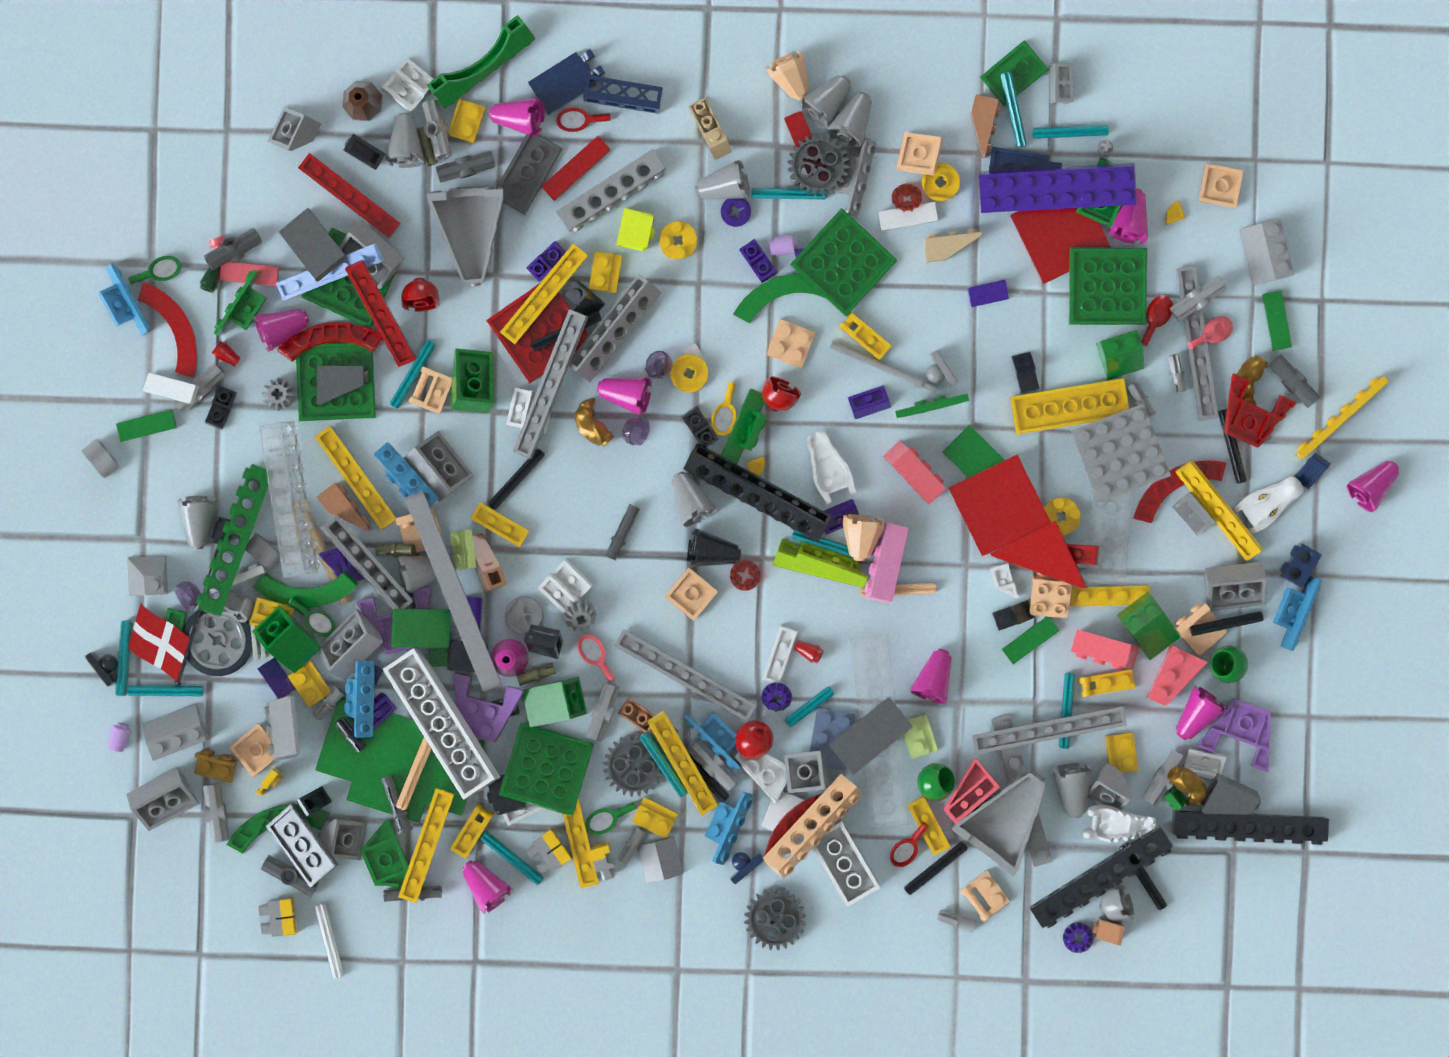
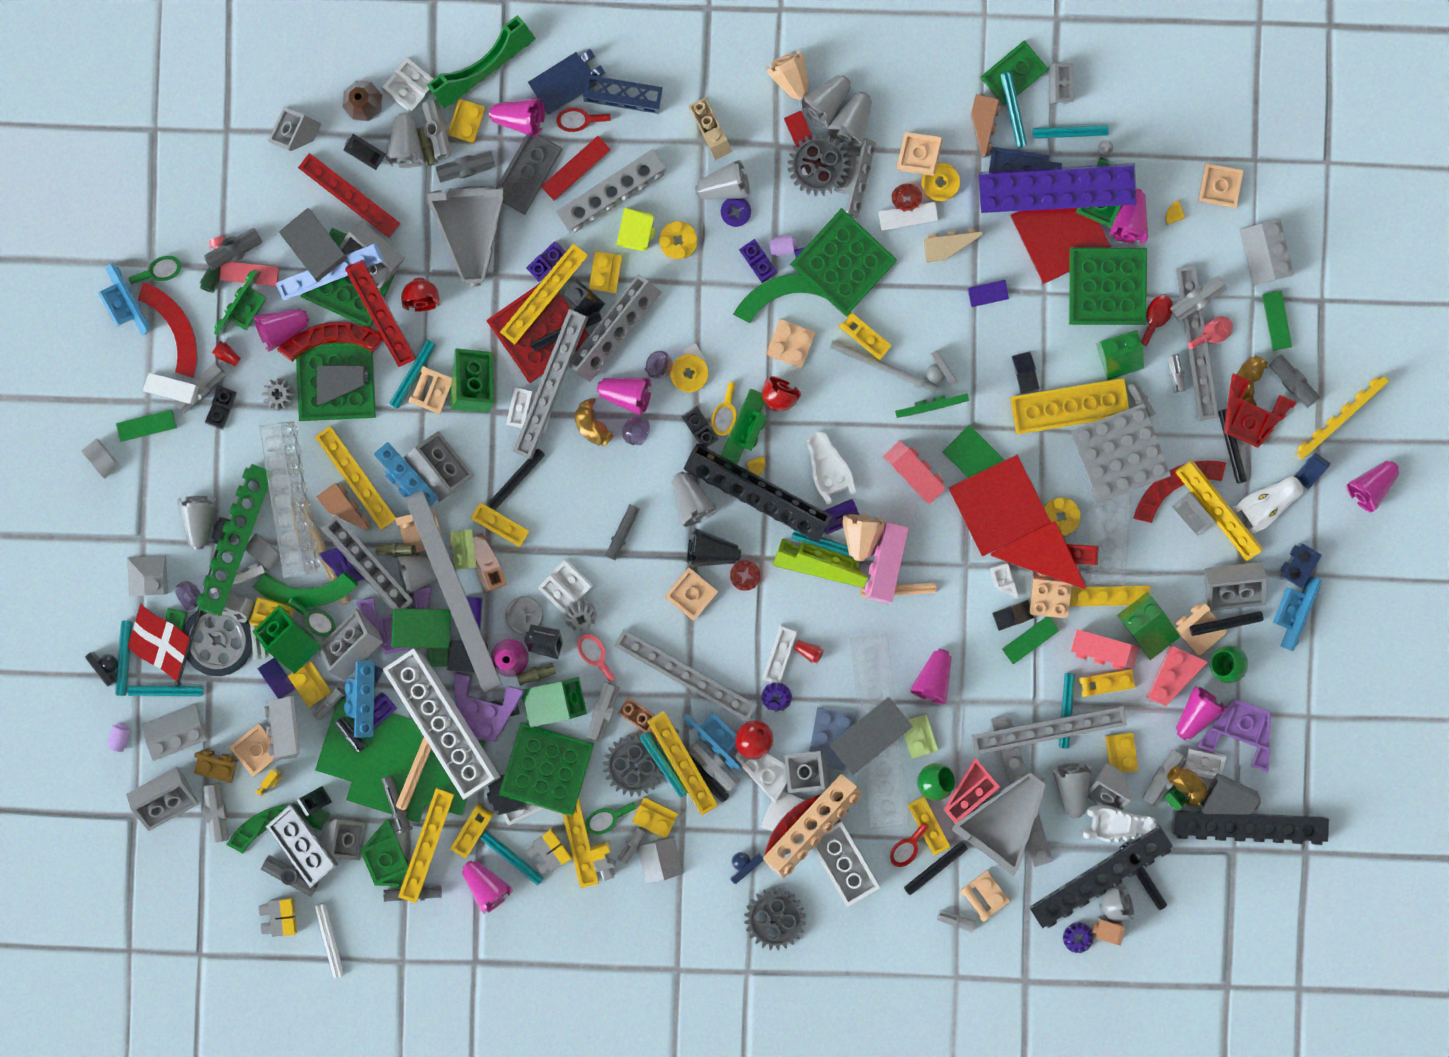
(726, 826): dark azure bracket -> none
(785, 193): teal axle -> none
(808, 707): teal axle -> none
(869, 402): dark purple slope -> none

